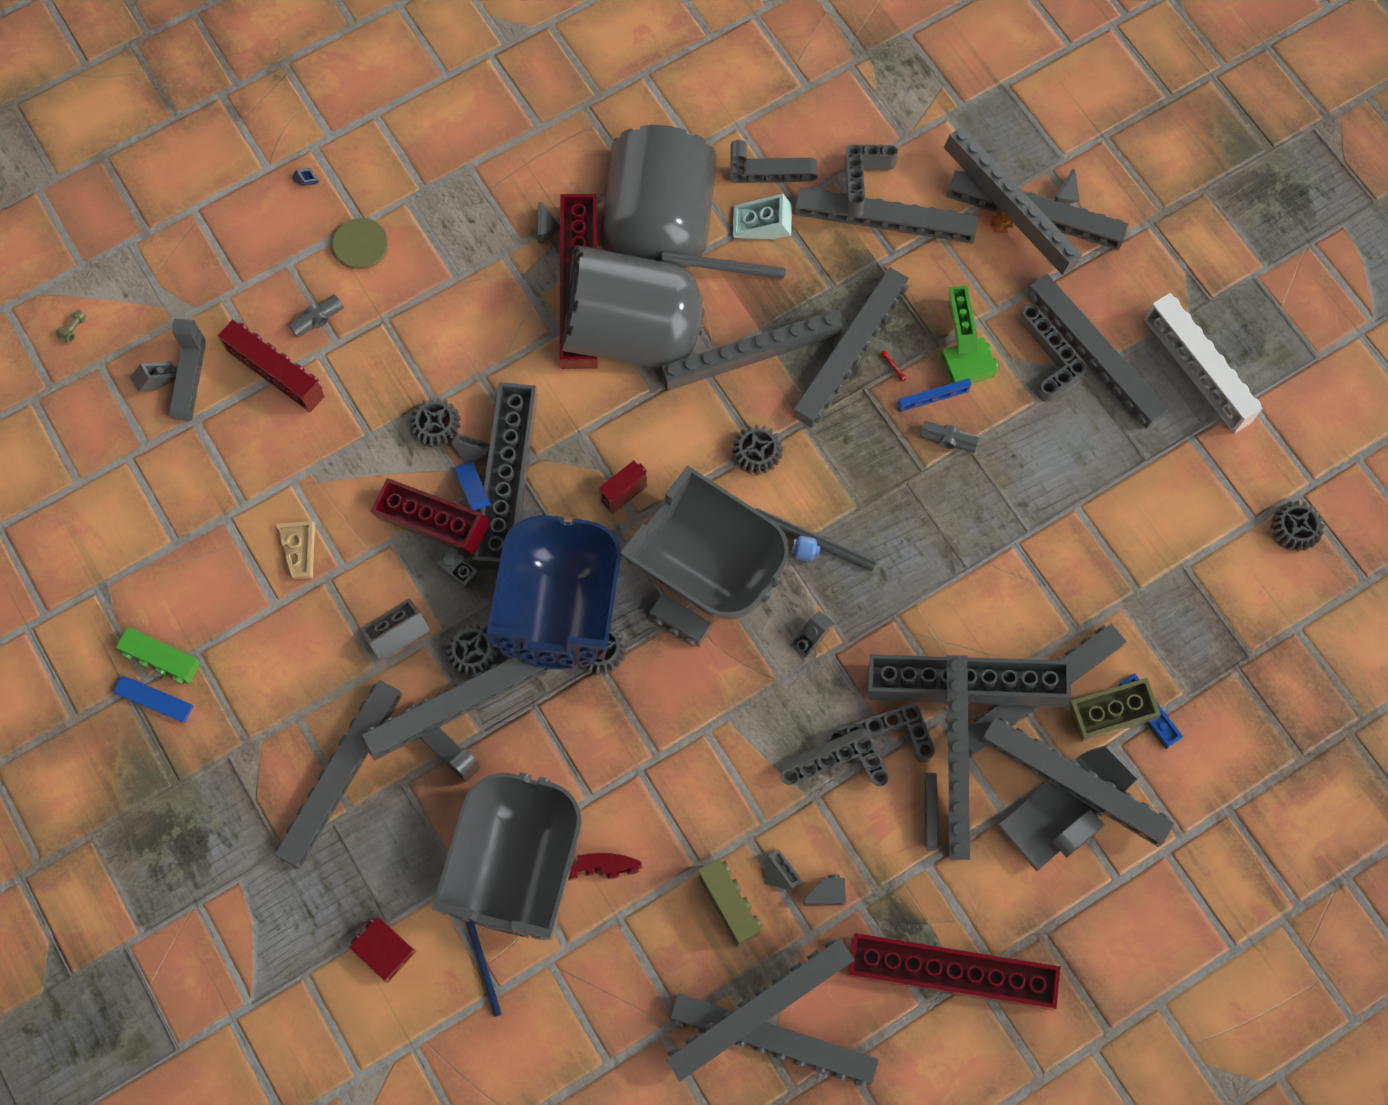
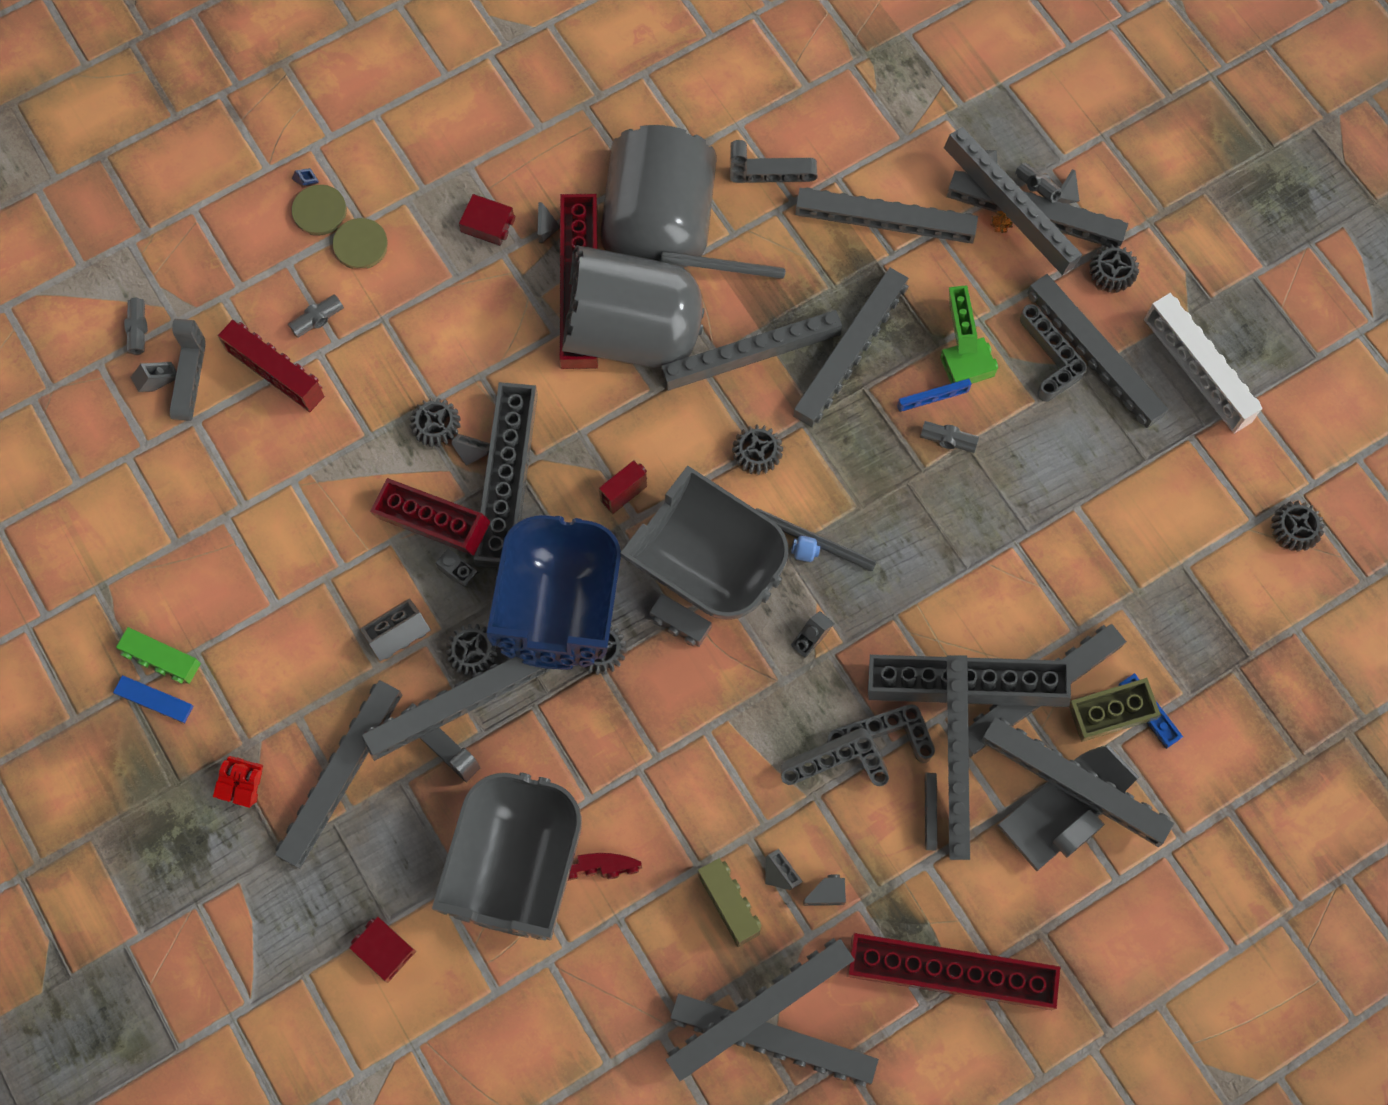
(67, 334): olive bar -> none
(136, 326): none -> dark grey piece
(238, 781): none -> red hips
(299, 547): tan wing -> none
(319, 209): none -> olive tile
(472, 486): blue tile -> none
(483, 969): dark blue piece -> none
(487, 220): none -> dark red brick
(763, 218): light aqua slope -> none
(864, 157): dark grey beam -> none
(885, 354): red hinge -> none
(1039, 182): none -> dark grey piece
(1104, 271): none -> dark grey gear

